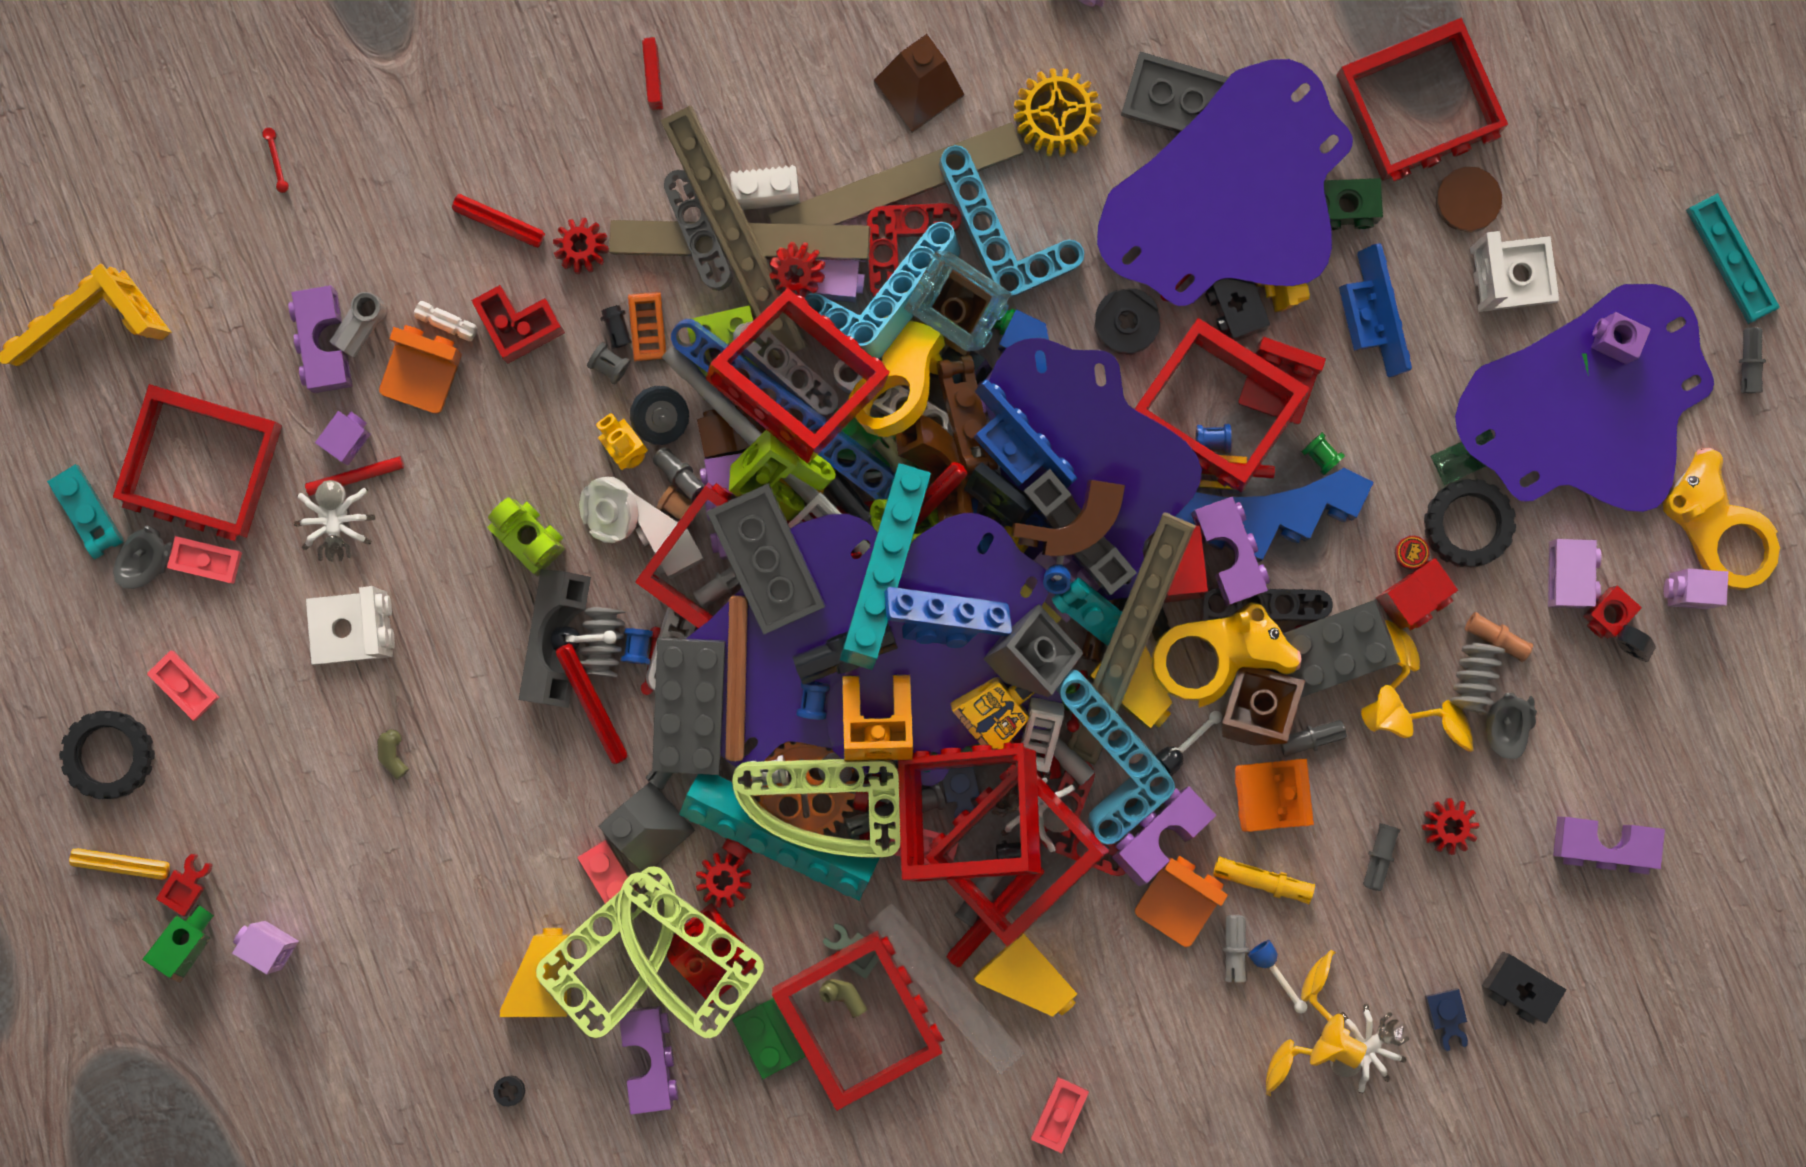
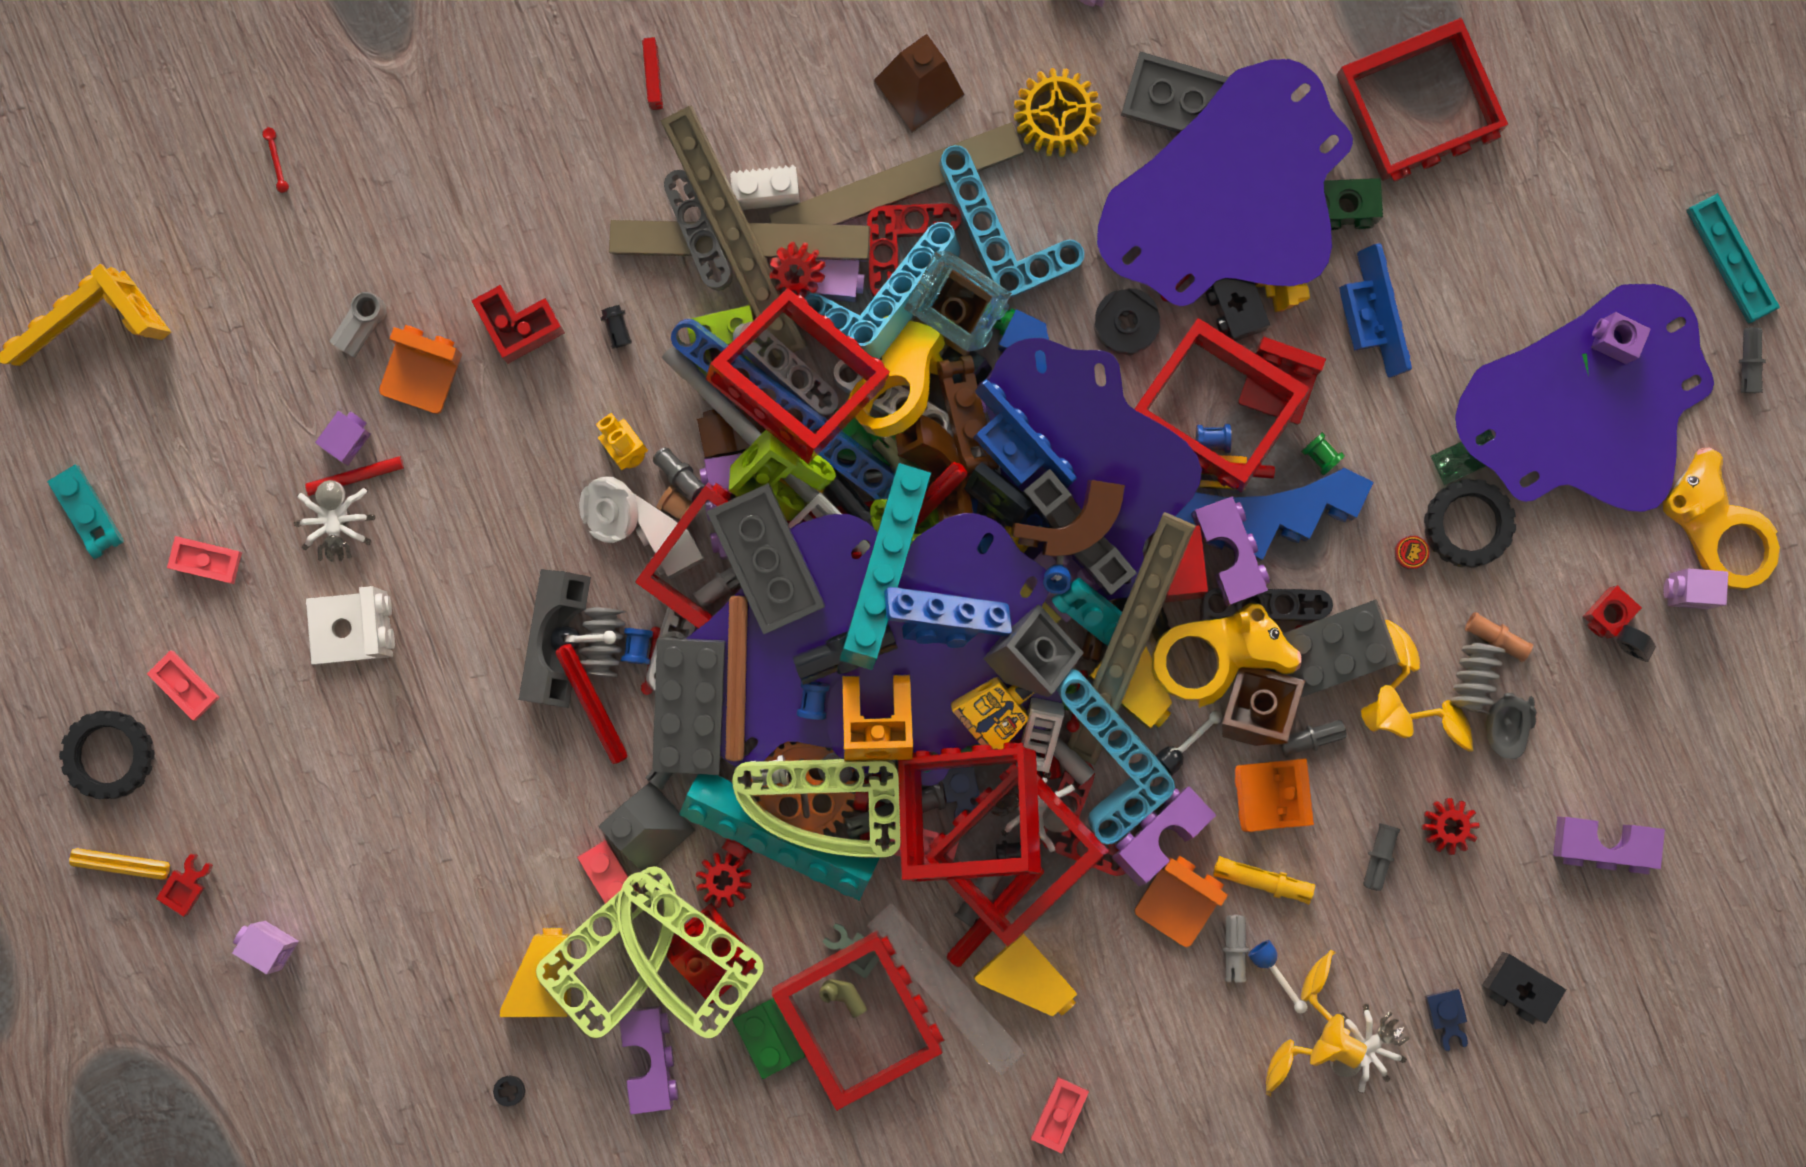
(140, 443): red window -> none
(141, 559): dark grey hat -> none
(167, 952): green torso -> none
(313, 312): medium lavender arch -> none
(387, 753): olive arm -> none
(445, 321): white axle -> none
(498, 220): red axle -> none
(509, 521): lime brick -> none
(592, 240): red gear -> none
(597, 361): dark grey bush -> none
(642, 298): orange slope -> none
(659, 415): black wheel -> none
(1417, 595): red brick -> none
(1469, 199): reddish brown tile -> none
(1495, 272): white bracket -> none
(1573, 573): lavender brick -> none

